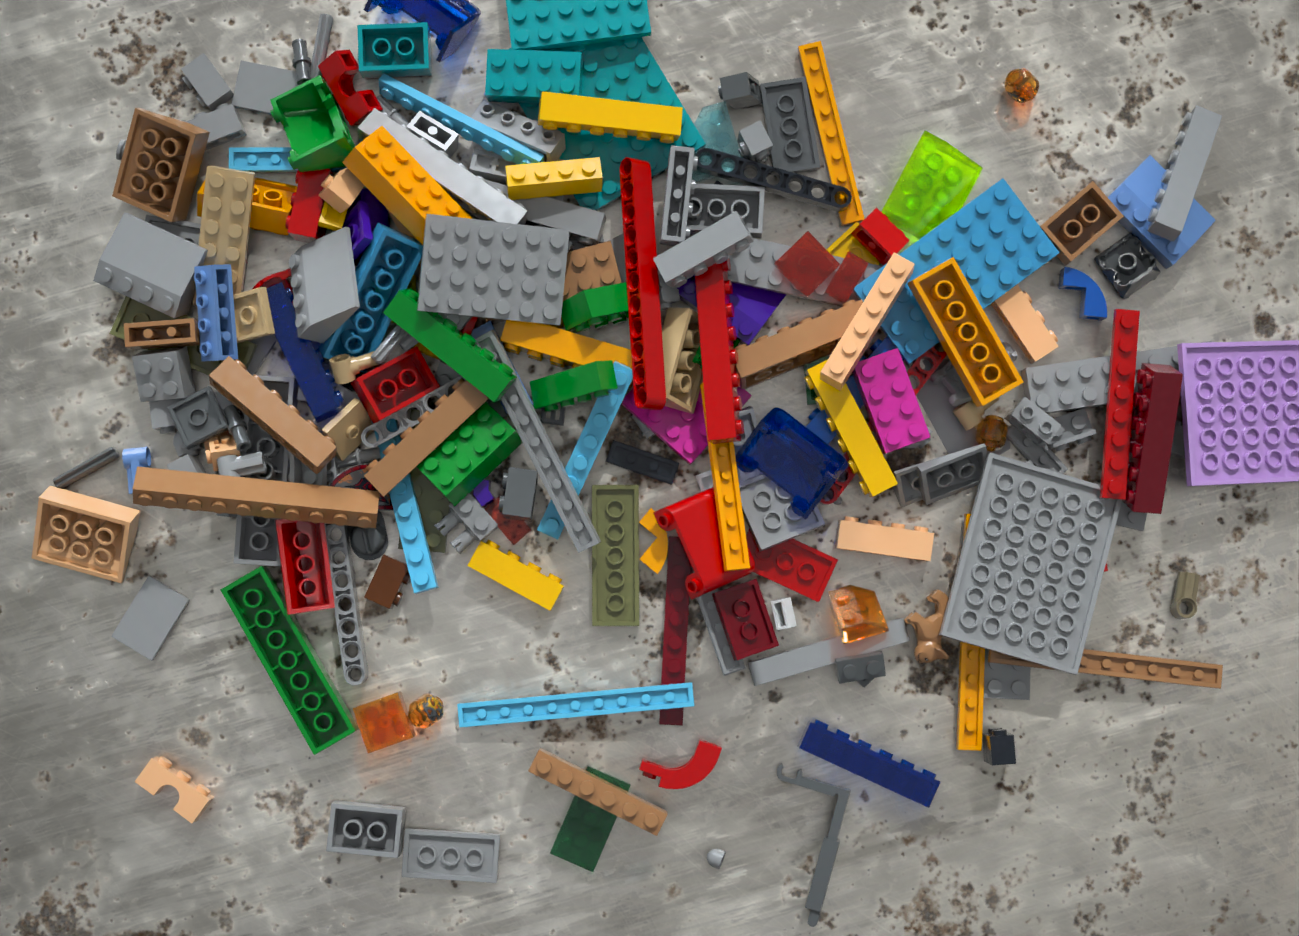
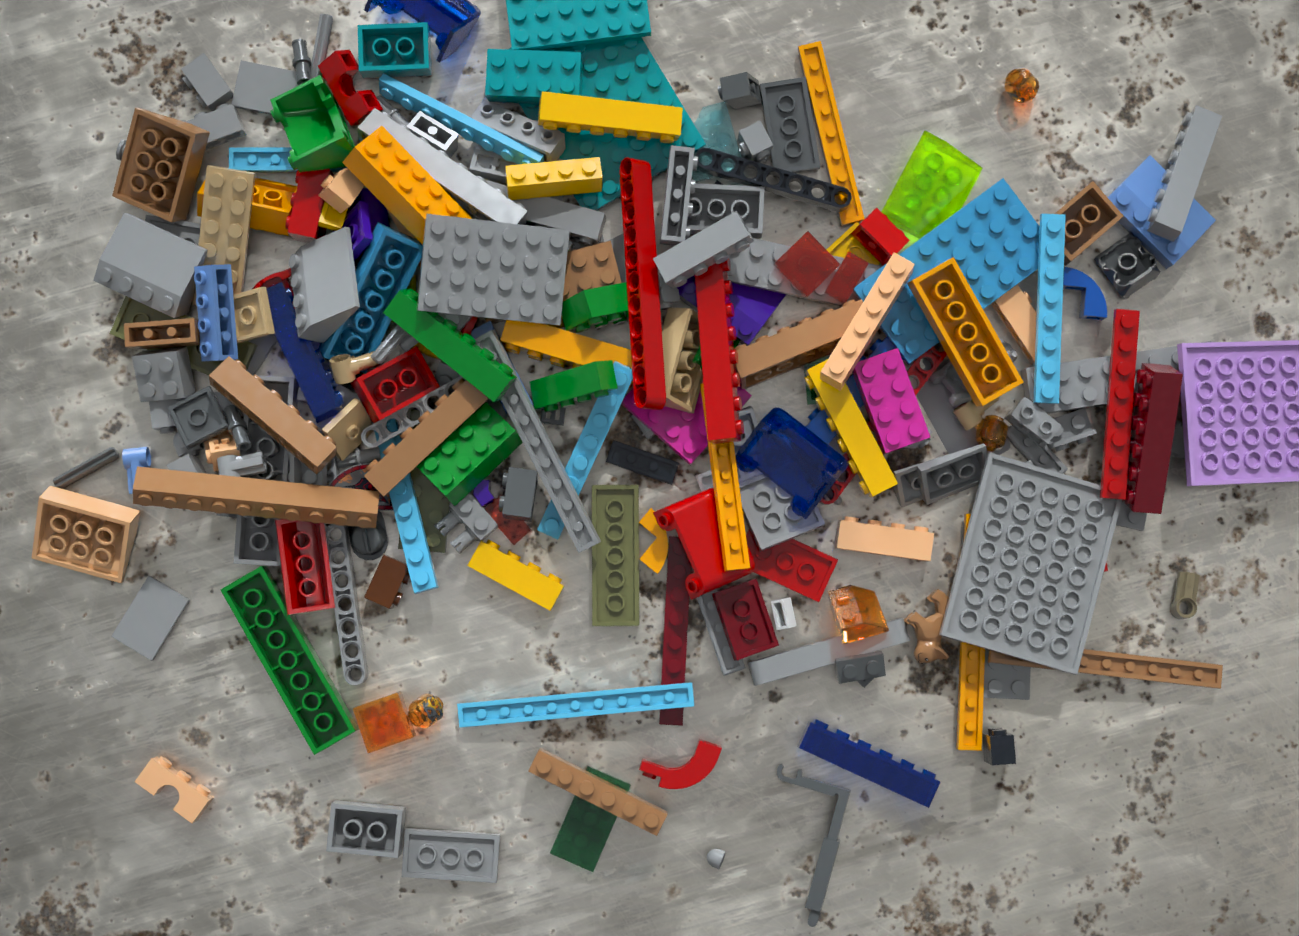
(1049, 308): none -> medium azure plate

